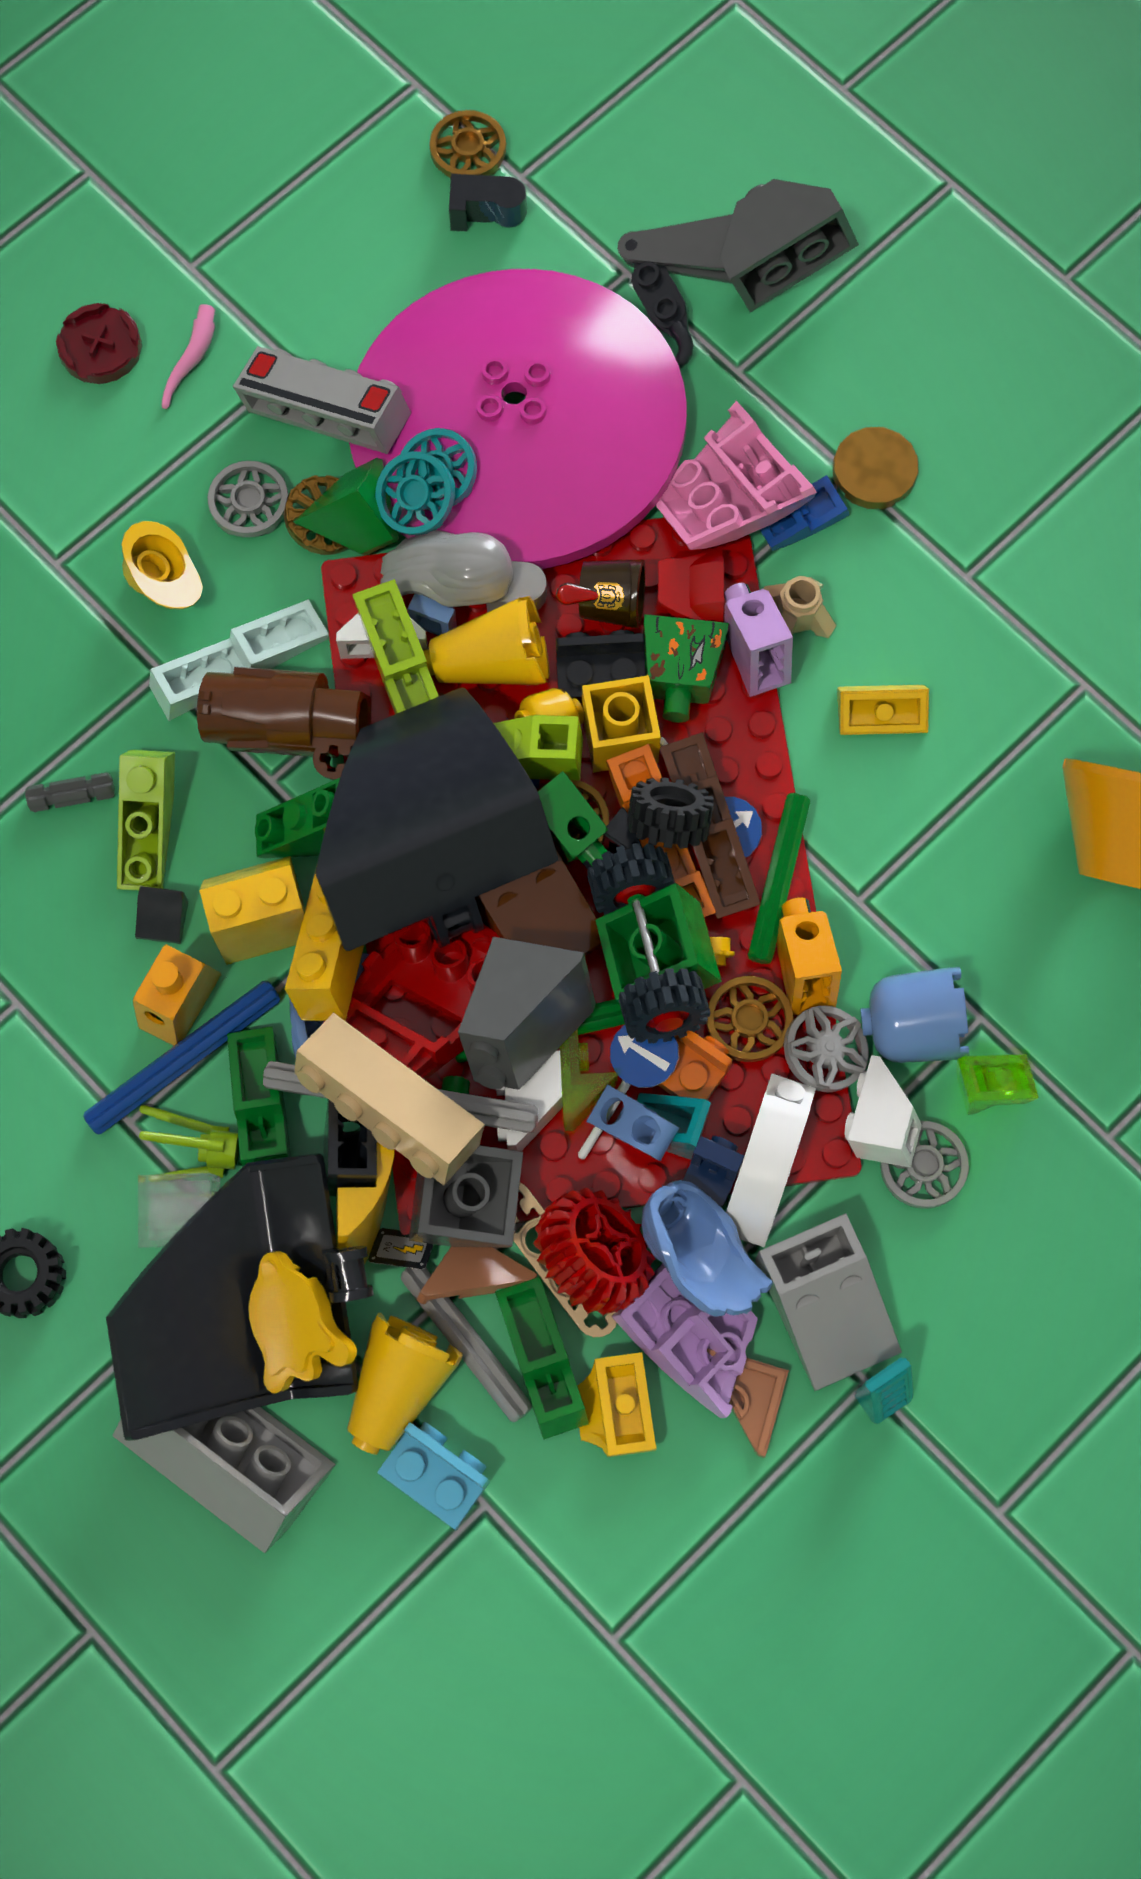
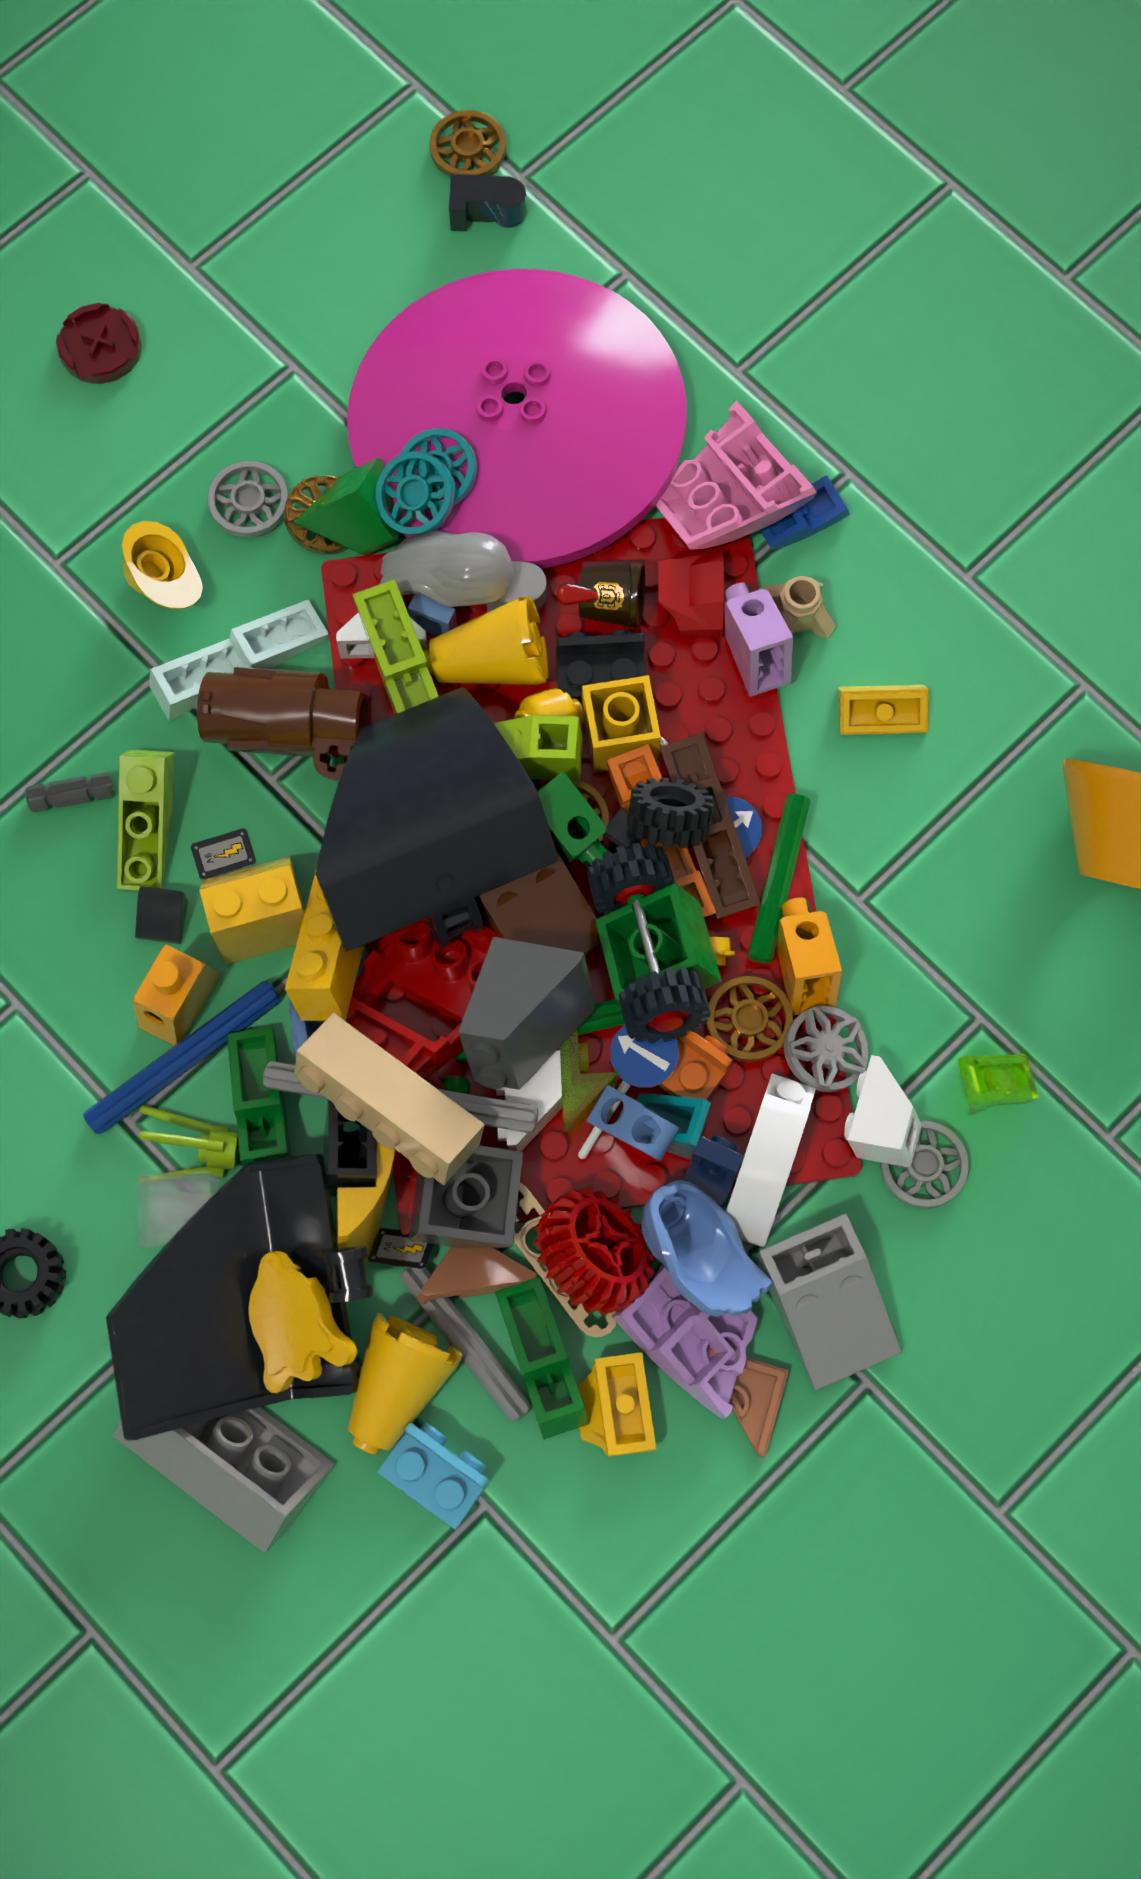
(199, 343): bright pink animal -> none
(223, 854): none -> sticker
(296, 825): green slope -> none
(323, 399): light grey brick -> none
(682, 661): green torso -> none
(763, 249): dark grey slope -> none
(875, 467): pearl gold tile -> none
(887, 1391): teal slope -> none
(917, 1016): medium blue cylinder -> none

